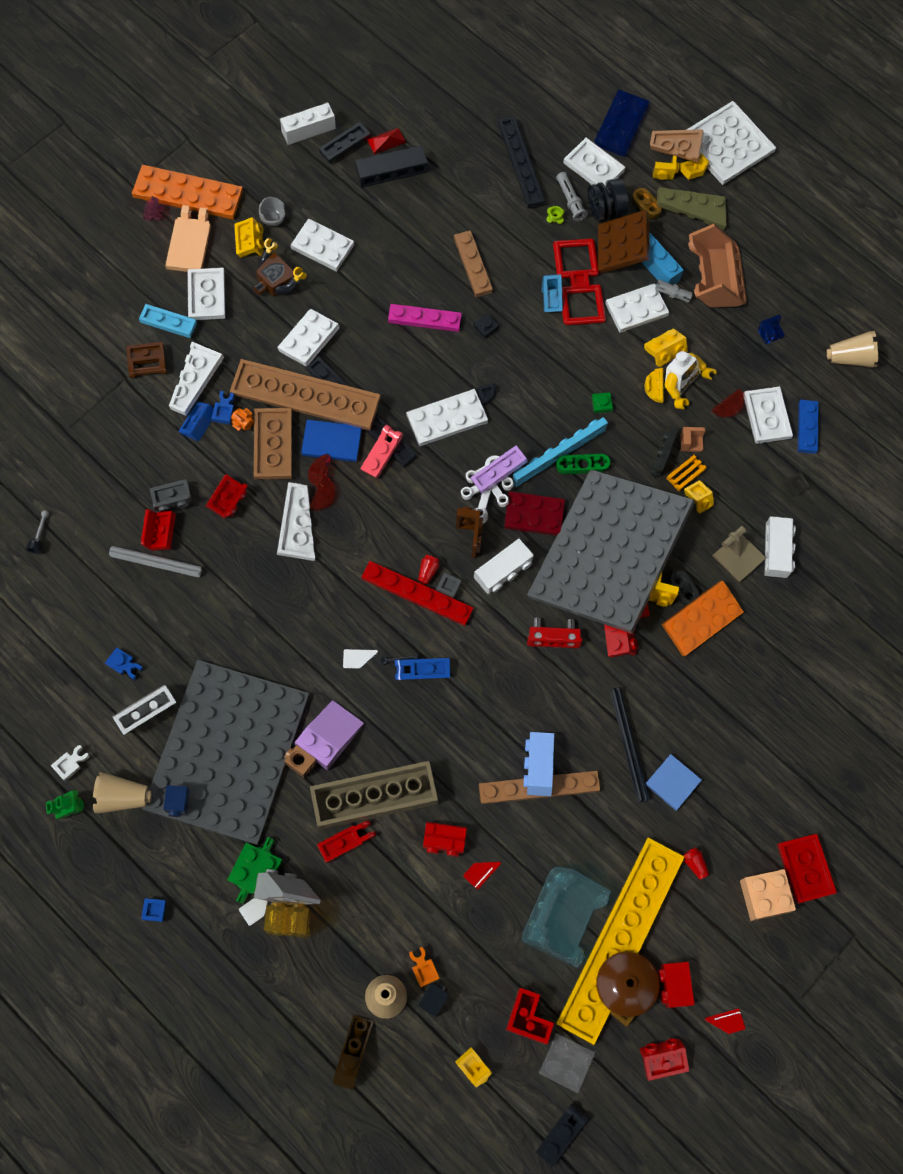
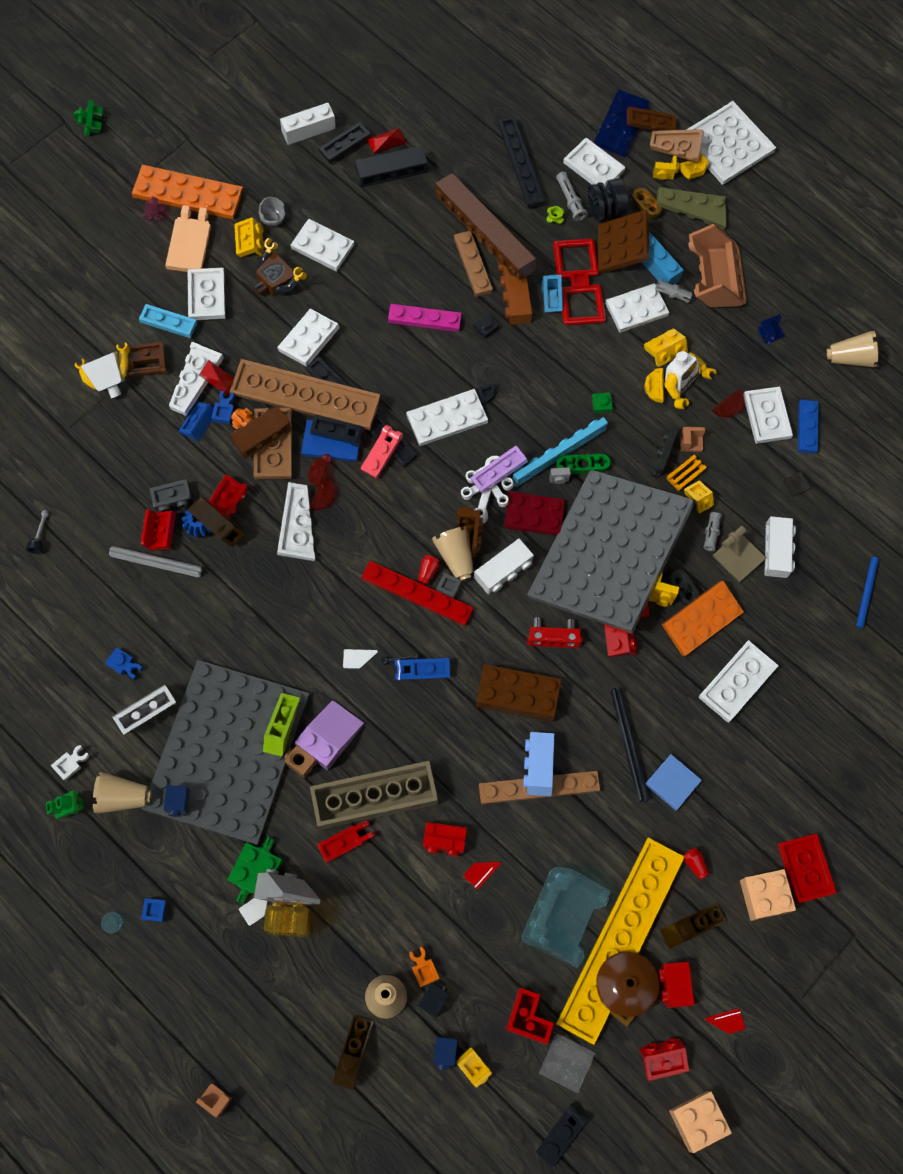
(91, 112): none -> green hips
(106, 371): none -> white torso
(111, 922): none -> clear light blue plate
(192, 527): none -> blue gear
(214, 1100): none -> nougat panel
(217, 377): none -> red slope
(217, 521): none -> dark brown slope
(260, 432): none -> reddish brown brick
(280, 725): none -> lime slope
(337, 430): none -> black plate
(444, 1053): none -> dark blue brick
(456, 551): none -> tan cone
(485, 227): none -> reddish brown brick
(516, 297): none -> dark orange brick
(518, 693): none -> reddish brown brick
(559, 475): none -> light grey plate
(650, 119): none -> reddish brown plate
(693, 925): none -> dark brown slope
(700, 1121): none -> light nougat brick
(712, 531): none -> light grey pin
(738, 681): none -> white plate
(867, 592): none -> blue bar

